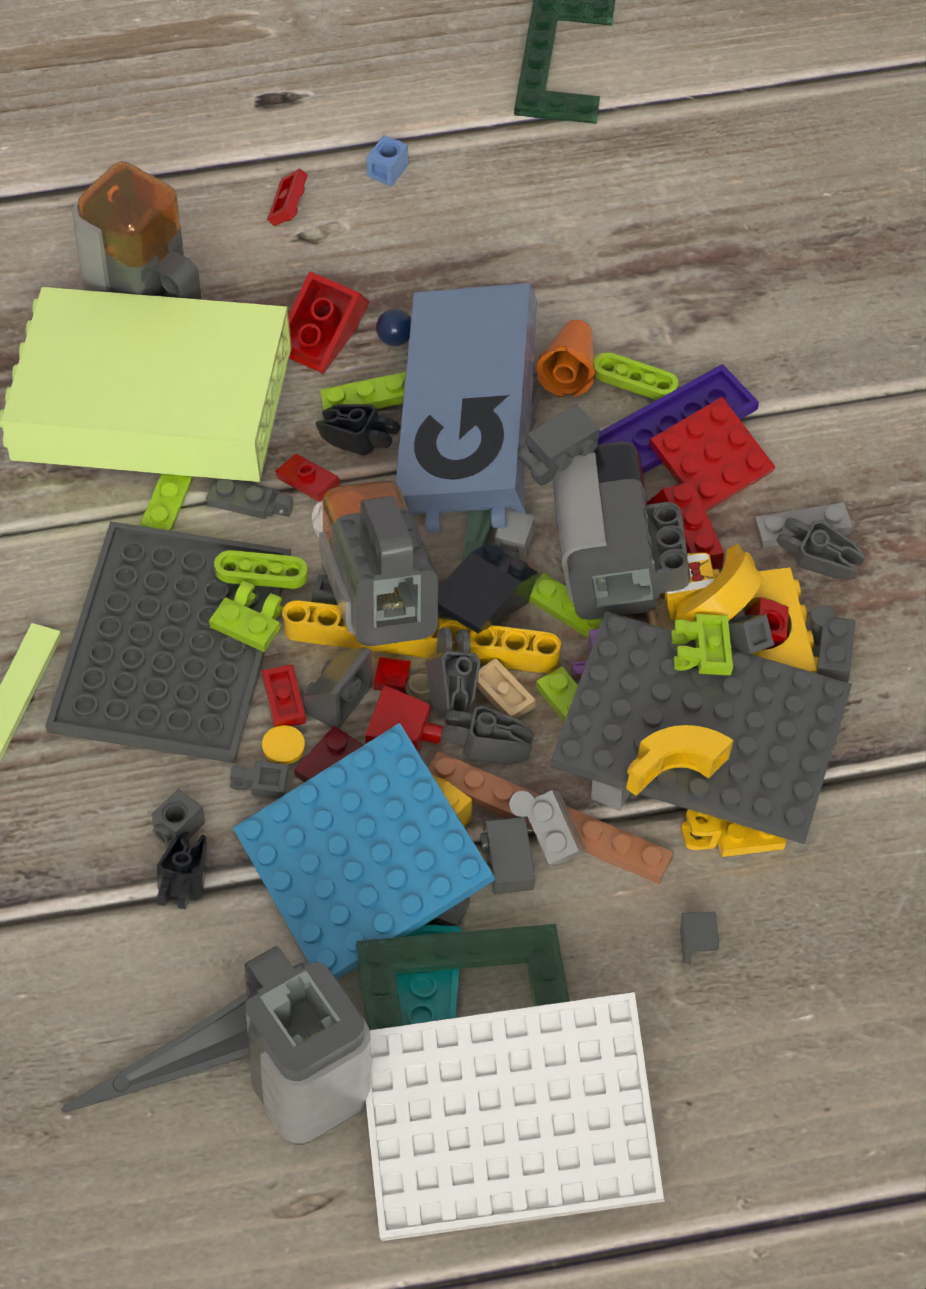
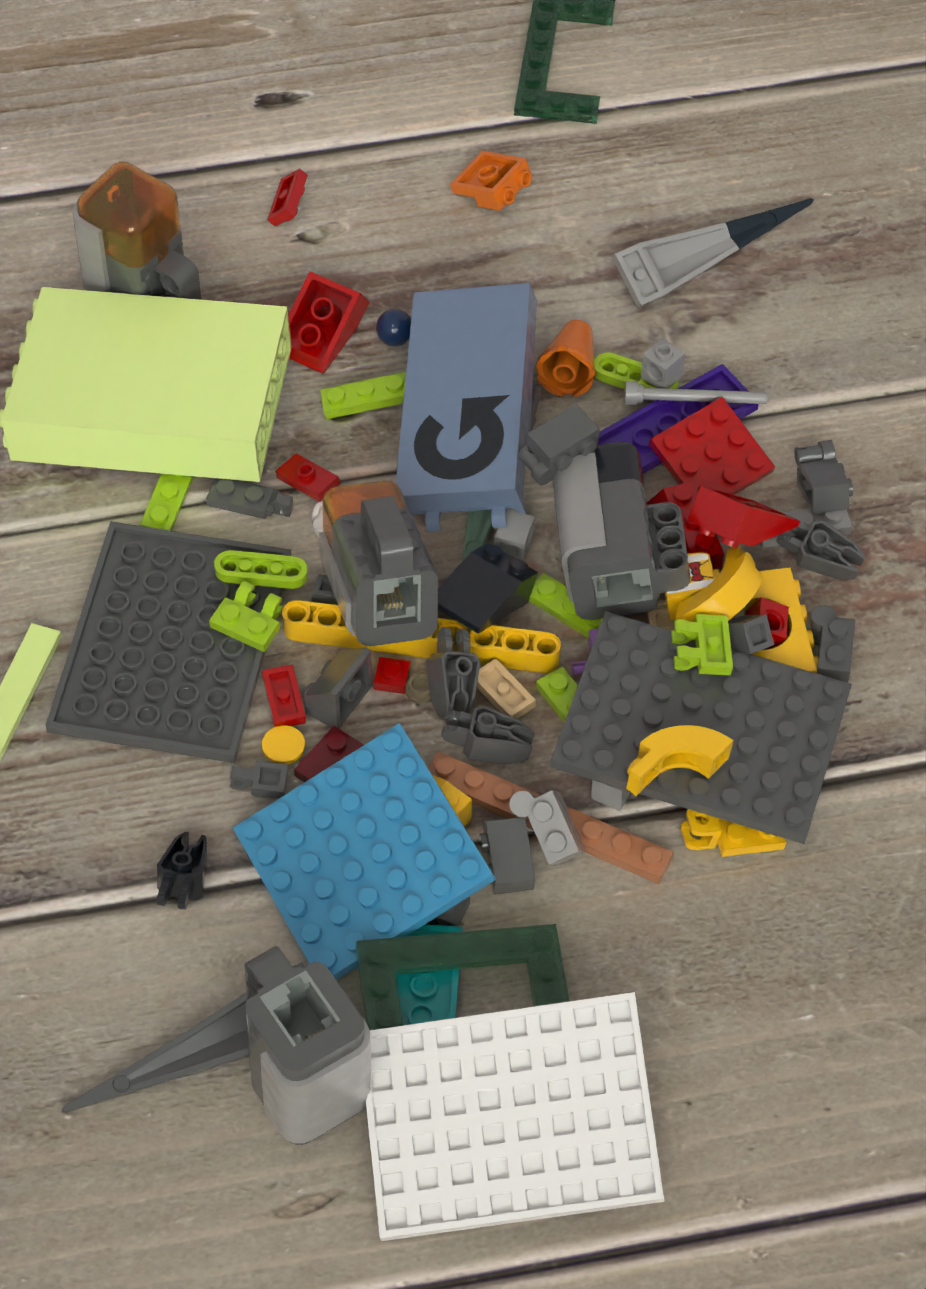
(180, 807): dark grey brick -> none
(356, 428): black hinge -> none
(387, 160): medium blue brick -> none
(413, 715): red torso -> none
(493, 179): none -> orange plate
(637, 393): none -> light grey piece
(662, 364): none -> light grey brick
(666, 263): none -> light grey plate
(698, 933): dark grey panel -> none
(737, 518): none -> red slope
(822, 478): none -> dark grey hinge

